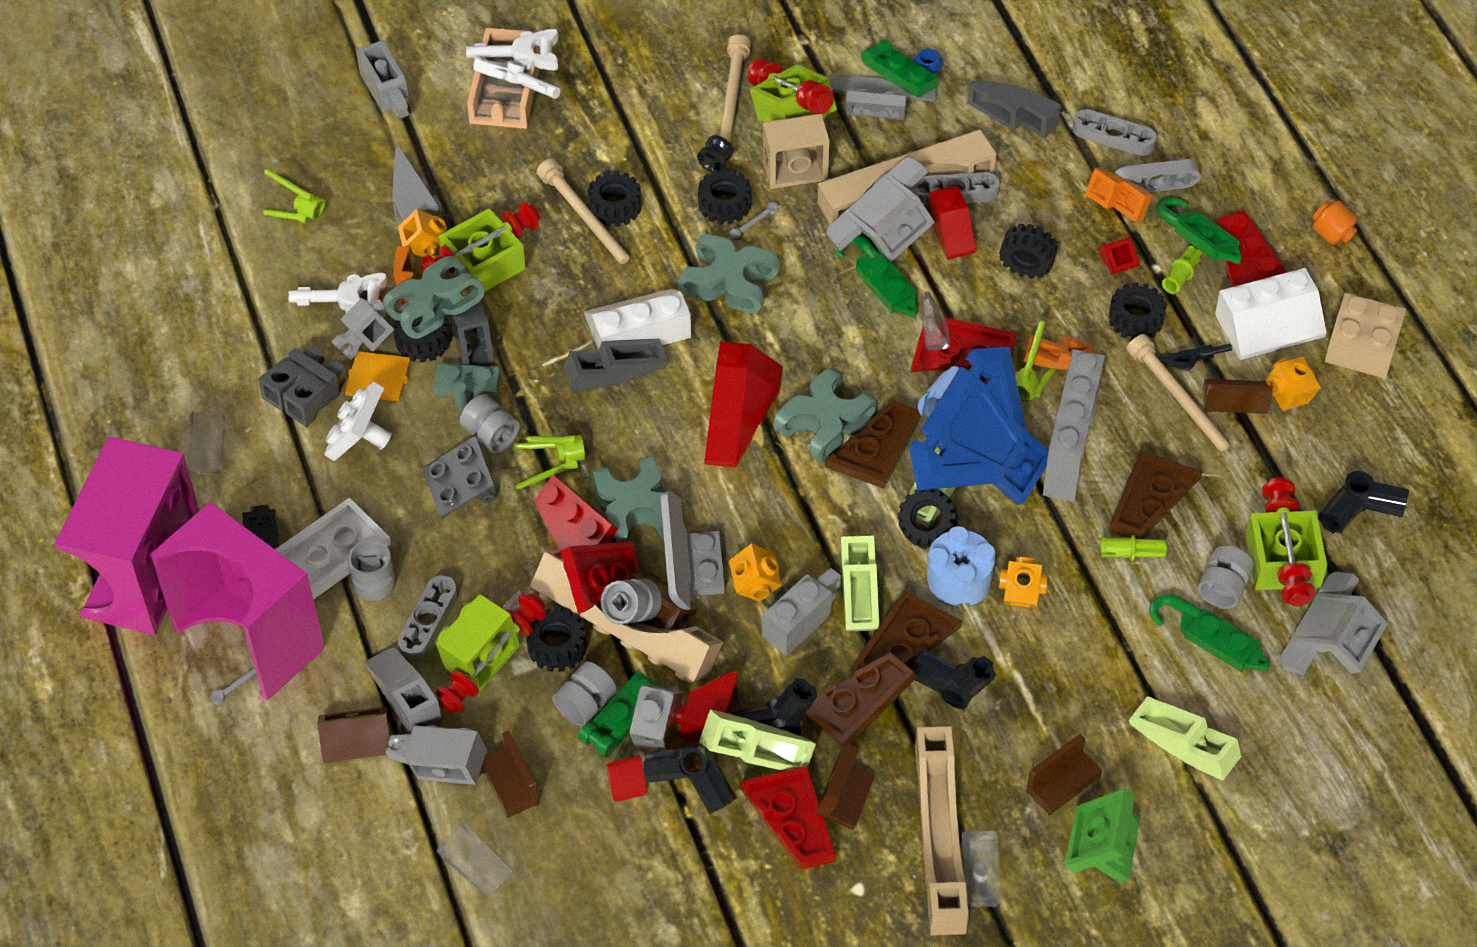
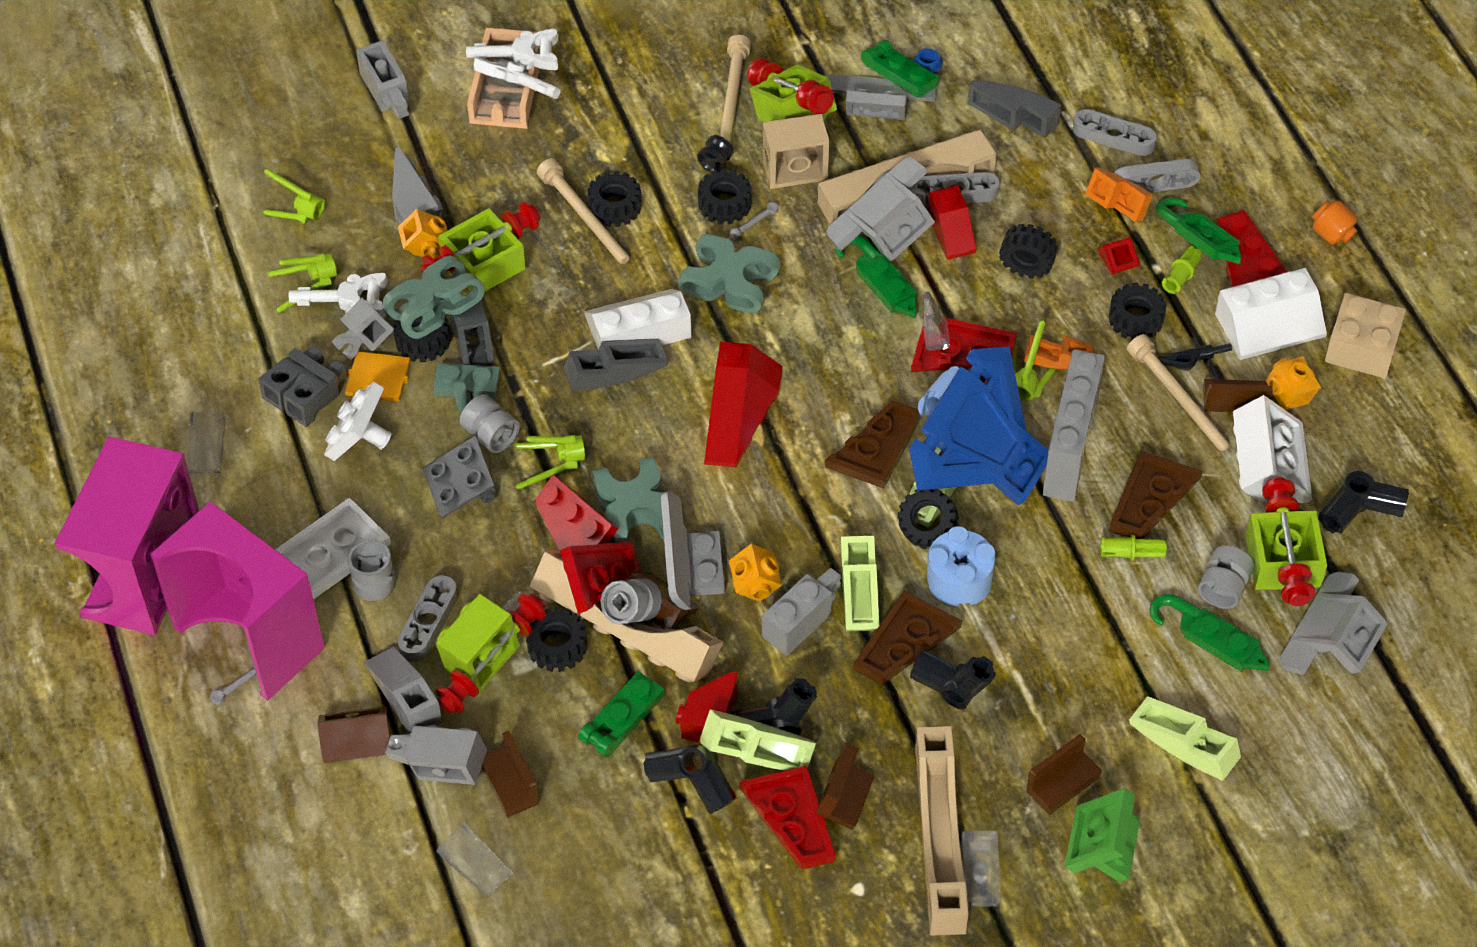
(263, 523): black bracket -> none
(318, 267): none -> lime plant
(402, 268): orange slope -> none
(588, 689): light grey wheel -> none
(626, 778): red slope -> none
(655, 717): light grey torso -> none
(825, 414): sand green piece -> none
(853, 705): reddish brown wing -> none
(1019, 594): light orange brick -> none
(1270, 447): none -> white slope

